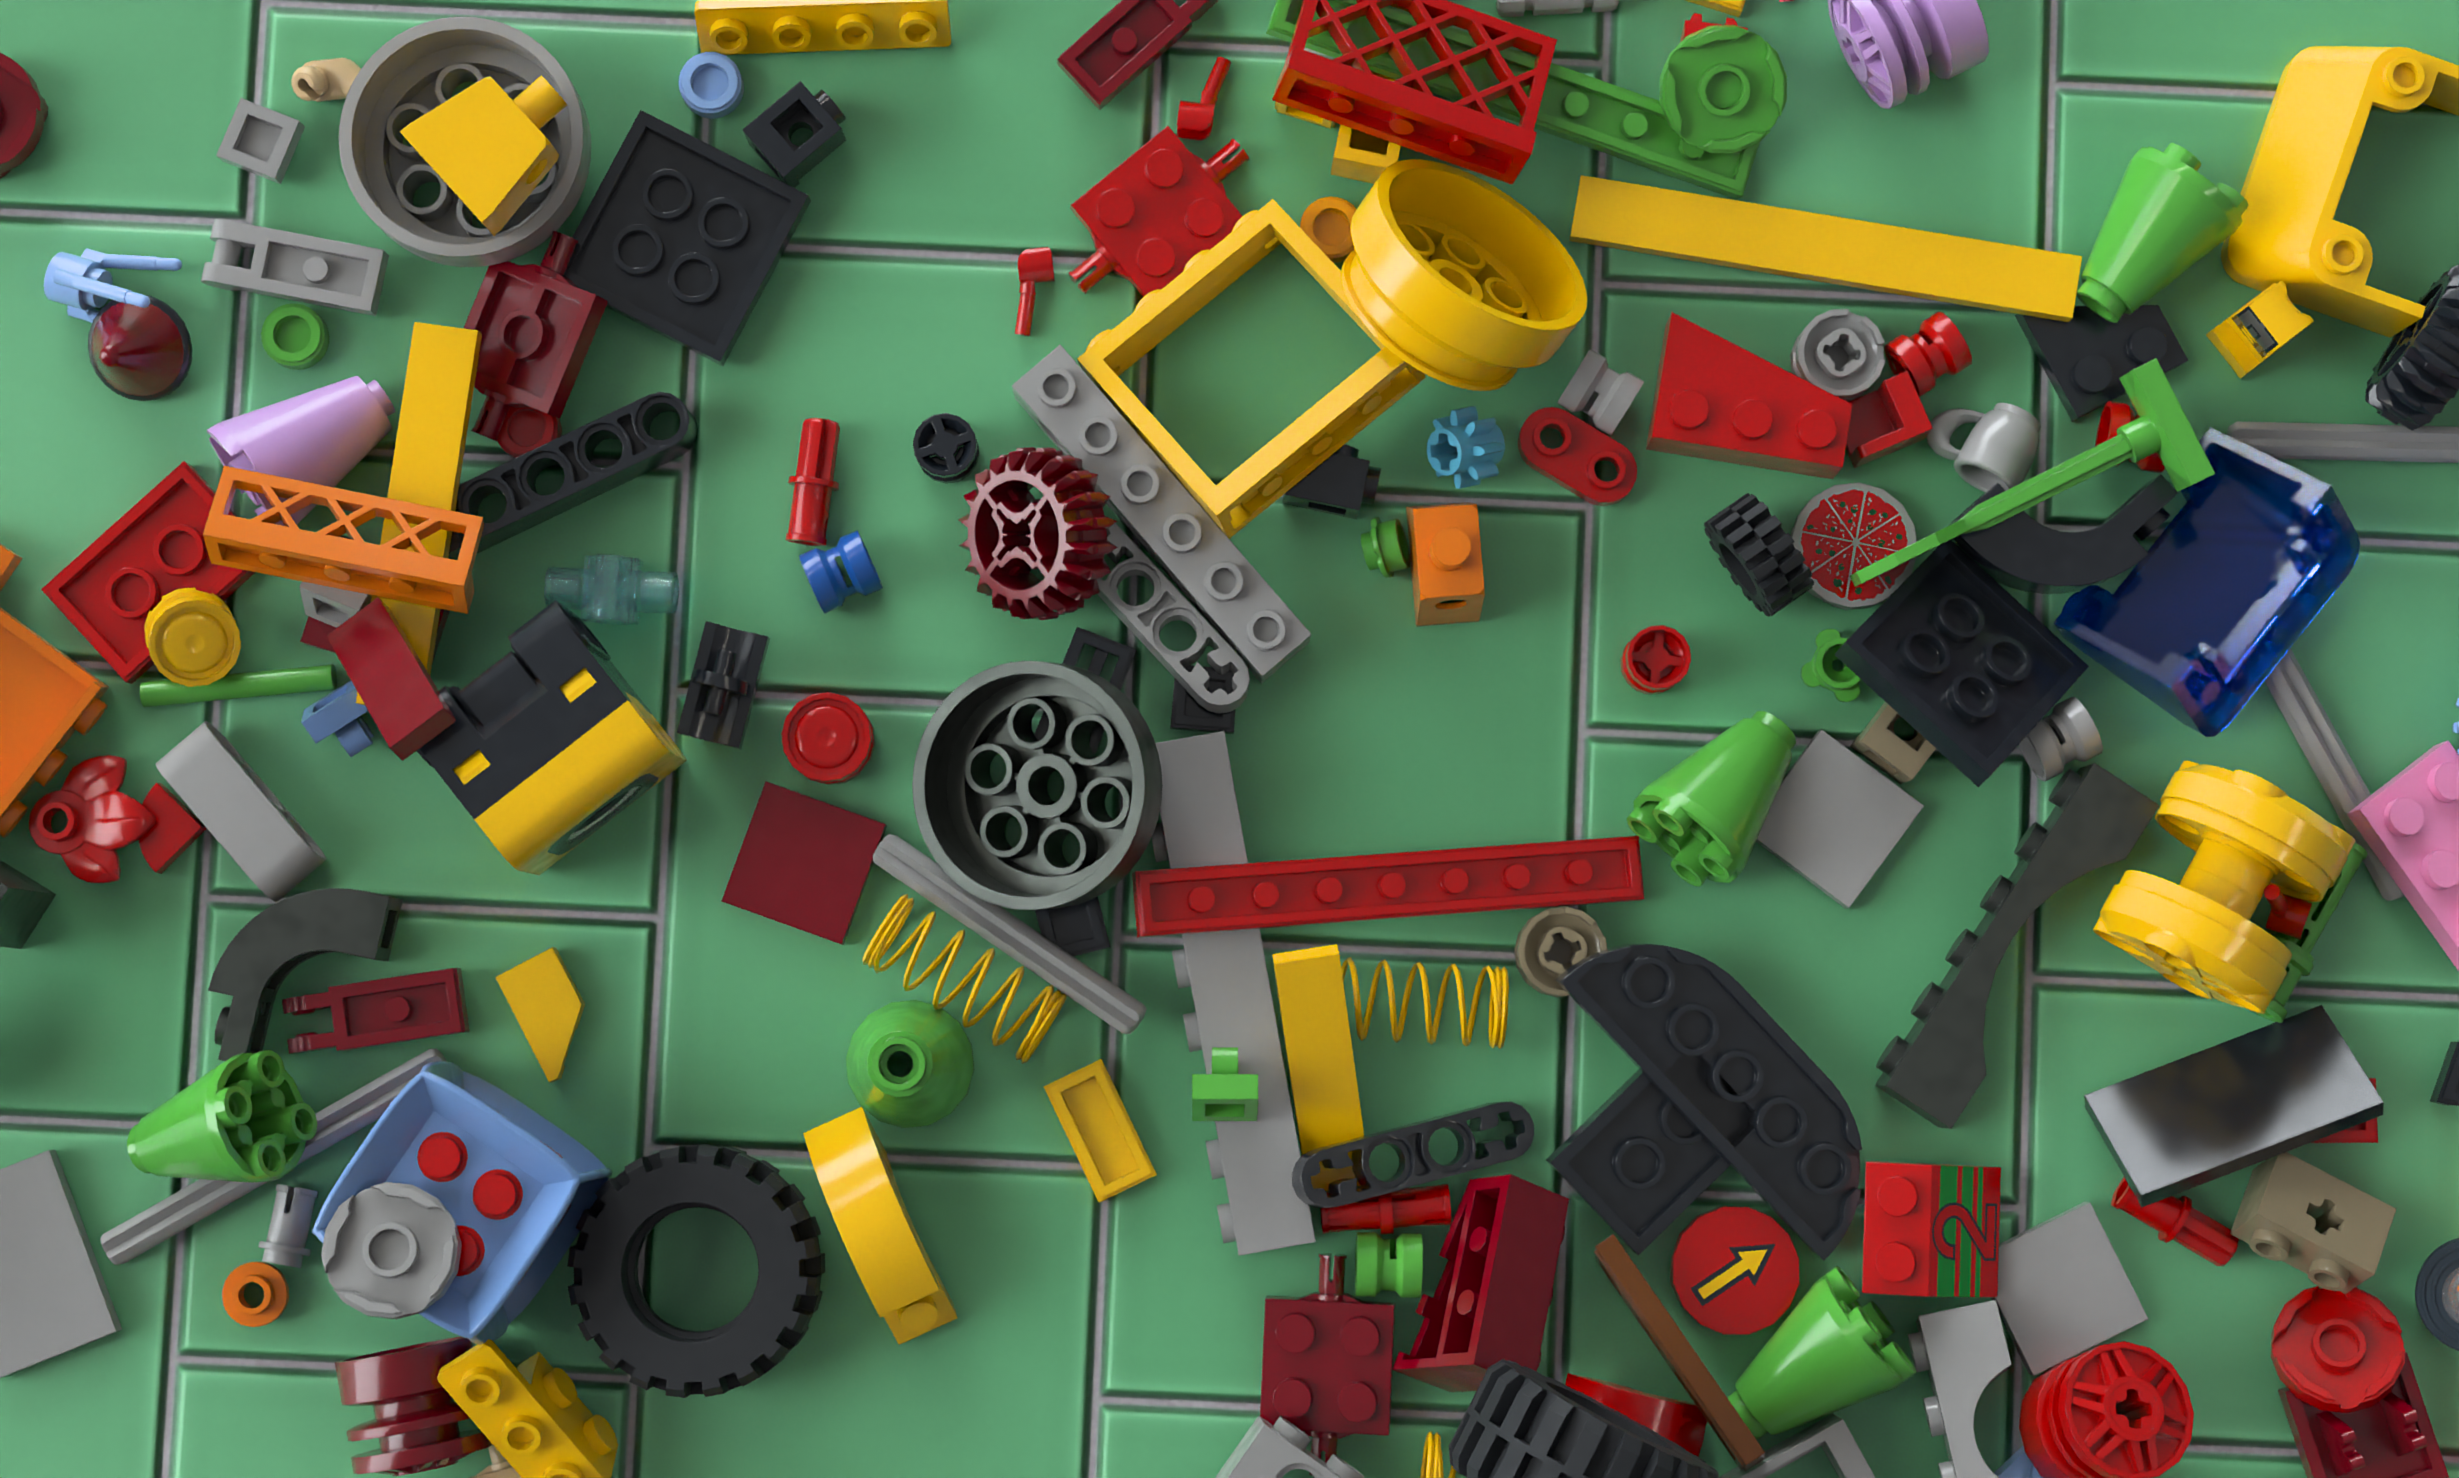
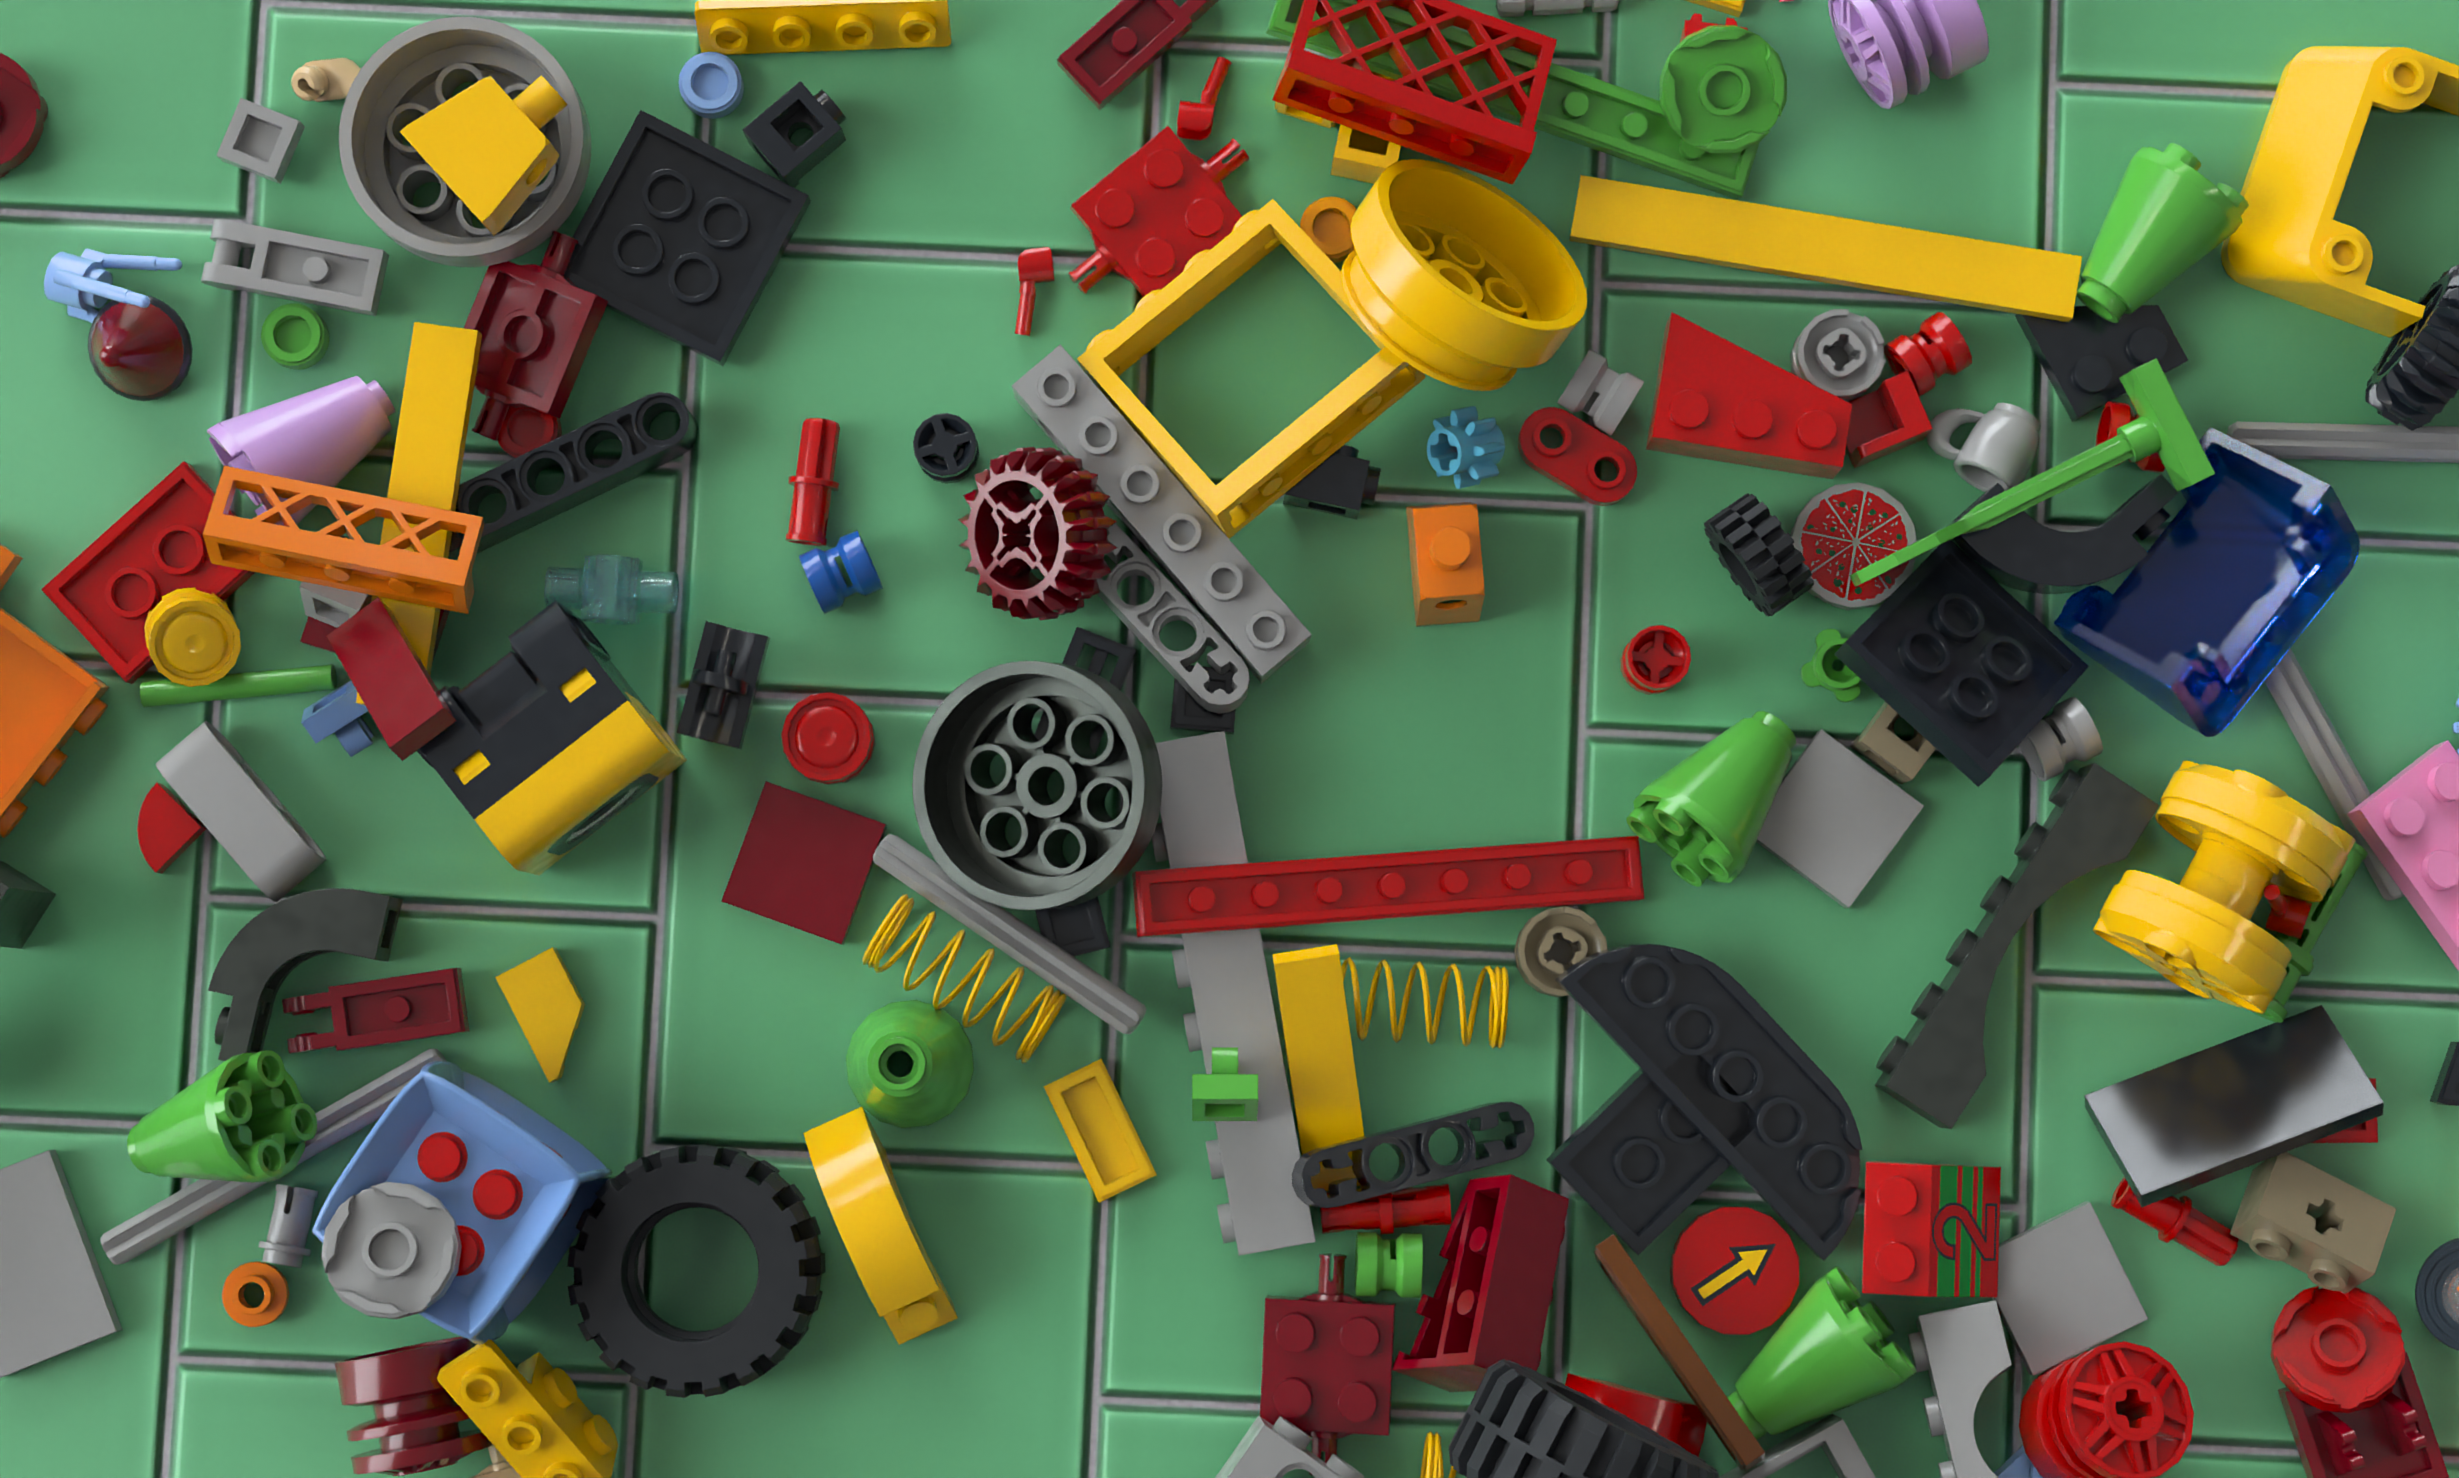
(97, 819): red plate -> none
(1386, 547): bright green plate -> none
(2258, 329): yellow leg -> none

